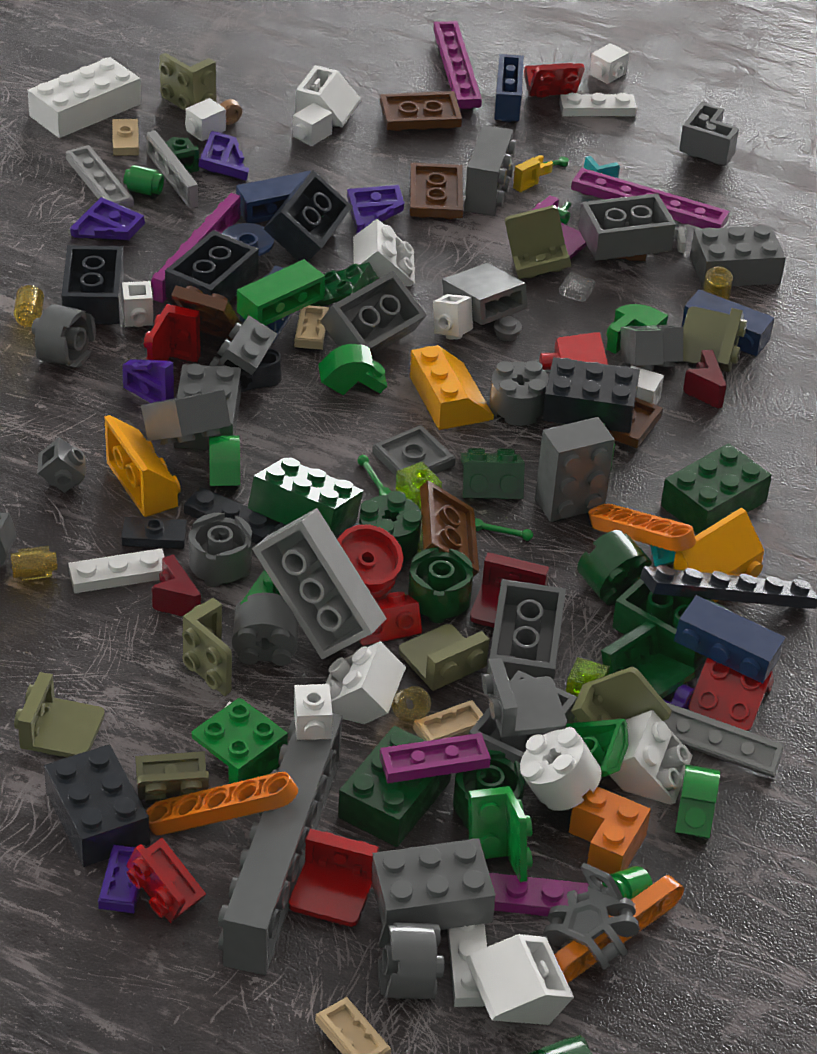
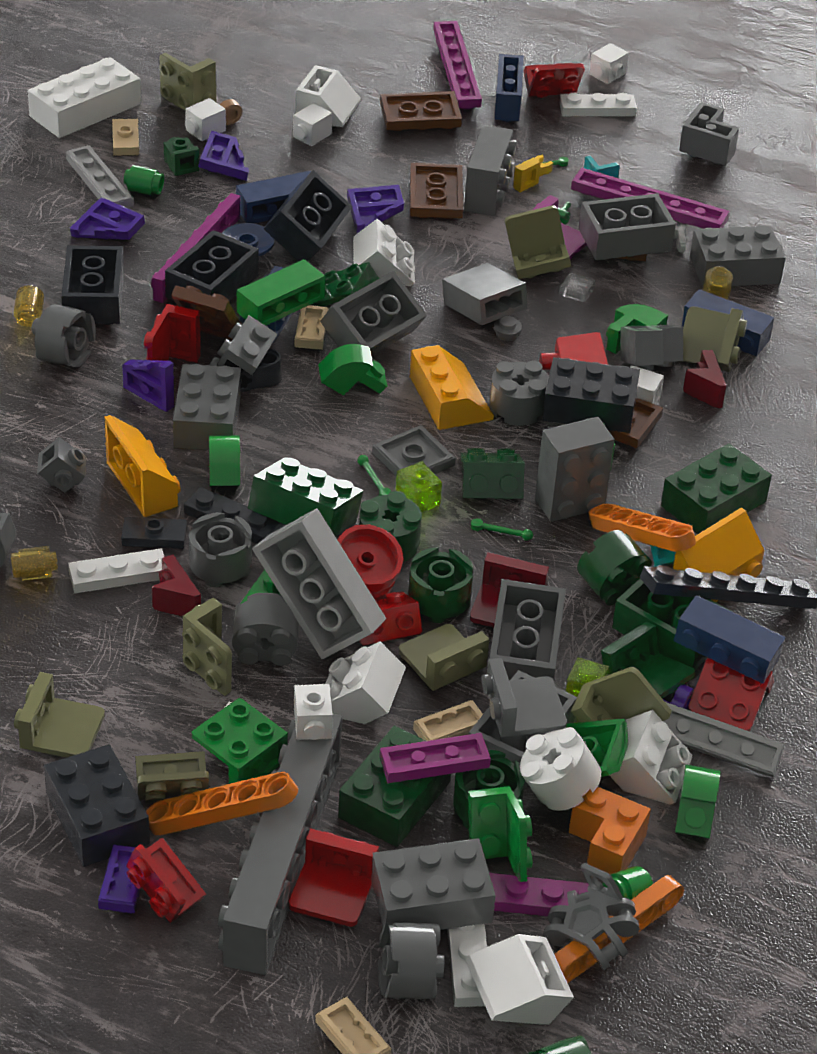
(137, 303): white brick -> none
(172, 169): light grey tile -> none
(184, 417): dark grey brick -> none
(421, 703): clear yellow brick -> none
(448, 523): reddish brown plate -> none
(453, 315): white brick -> none

